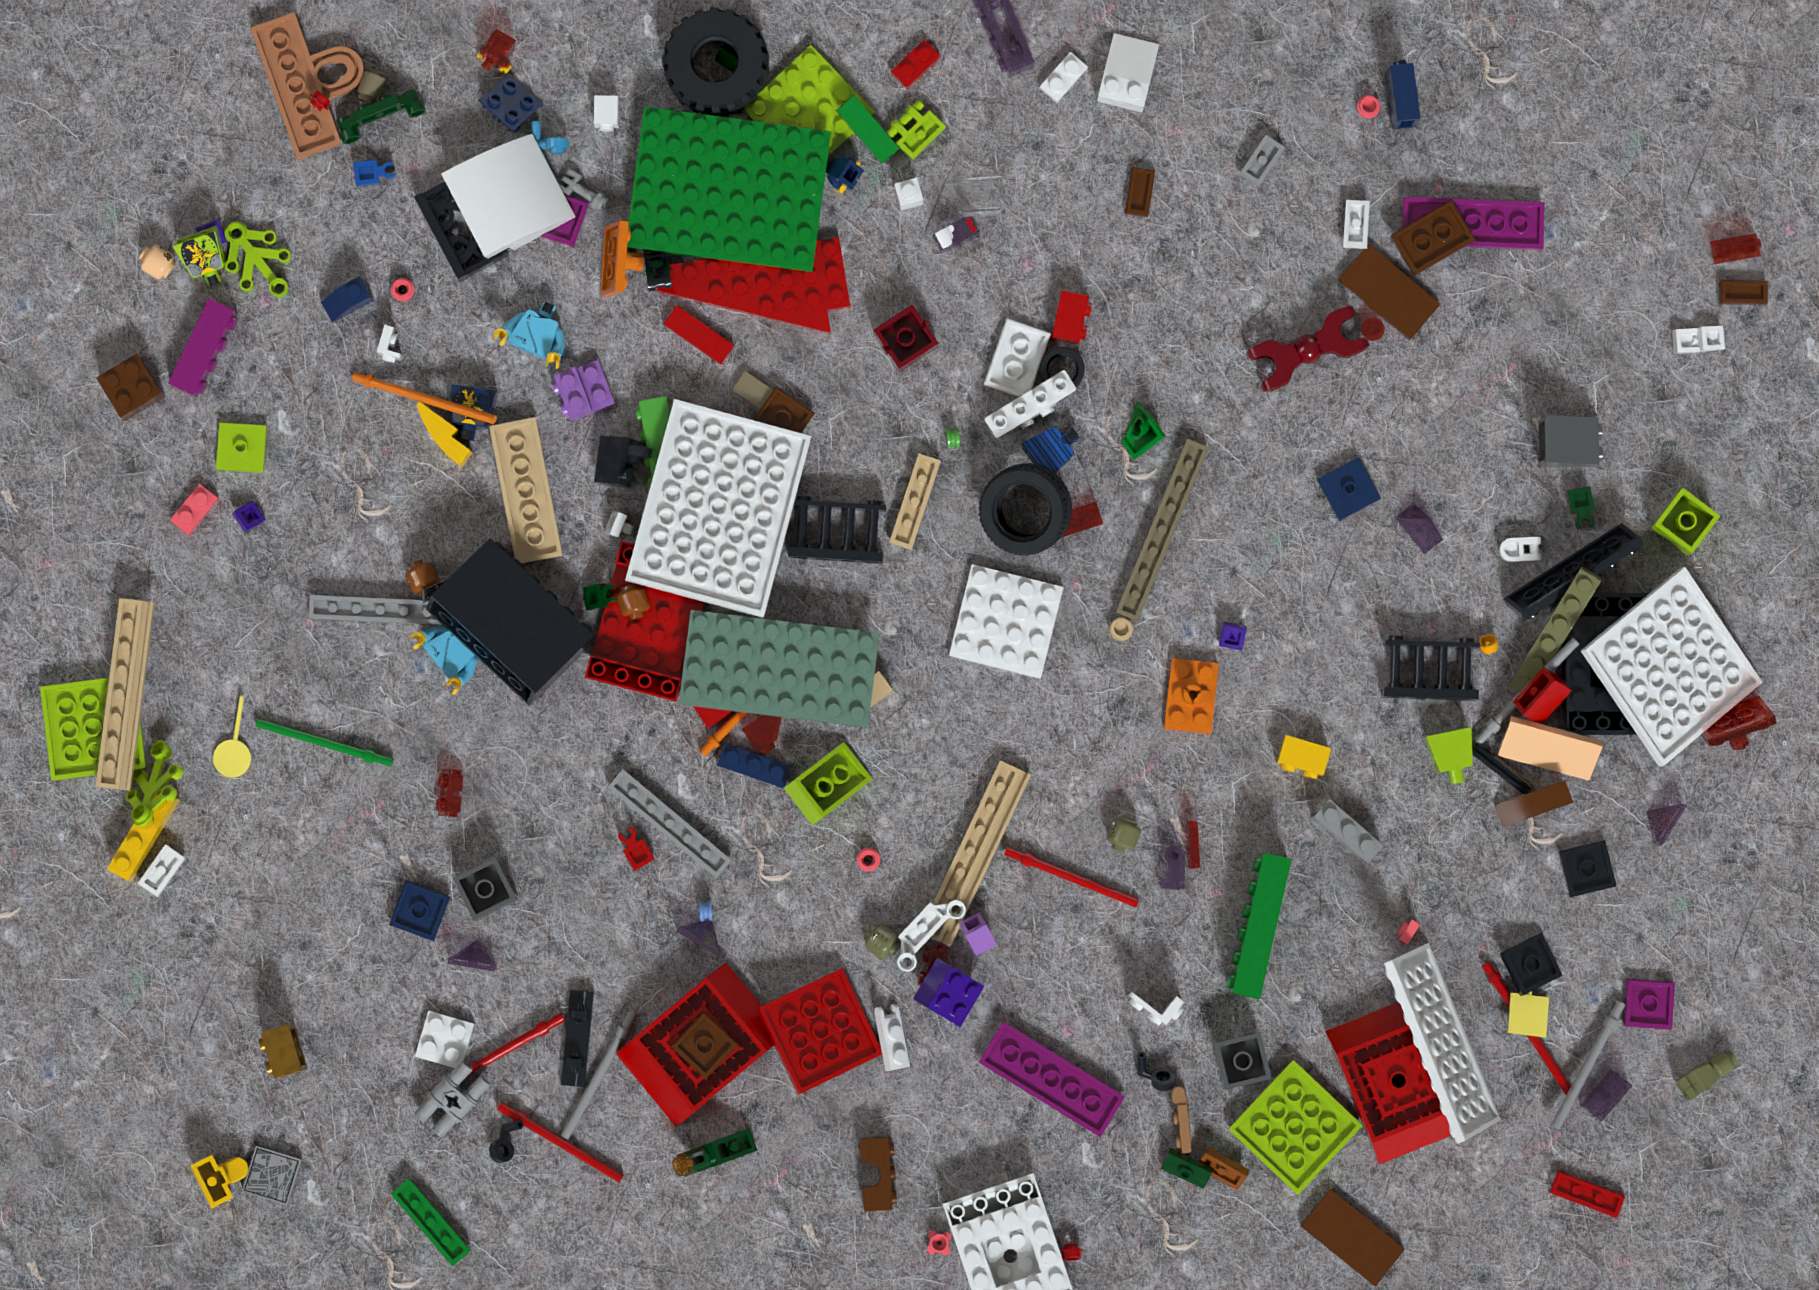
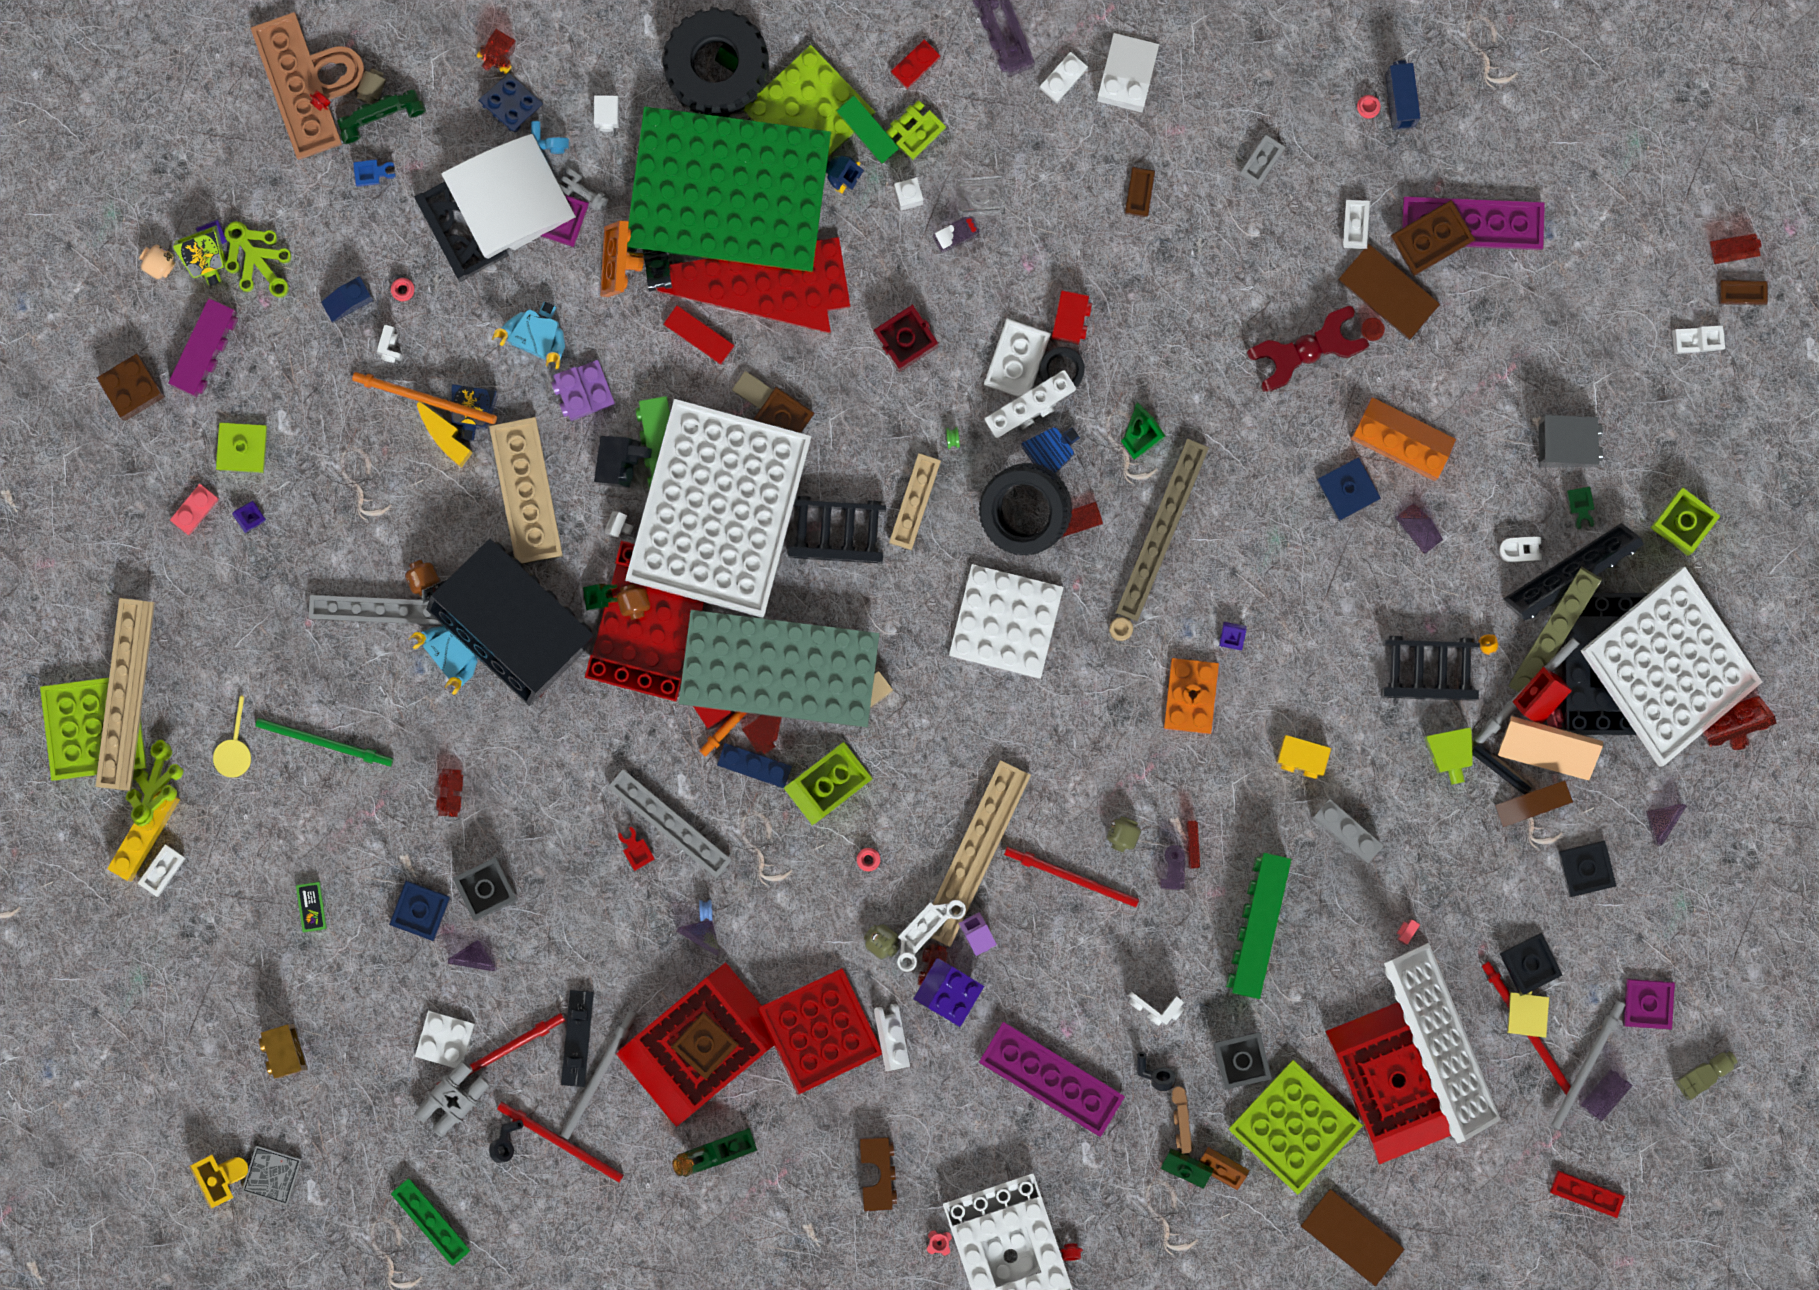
(311, 907): none -> tile
(1403, 439): none -> orange slope
(1555, 719): none -> coral plate

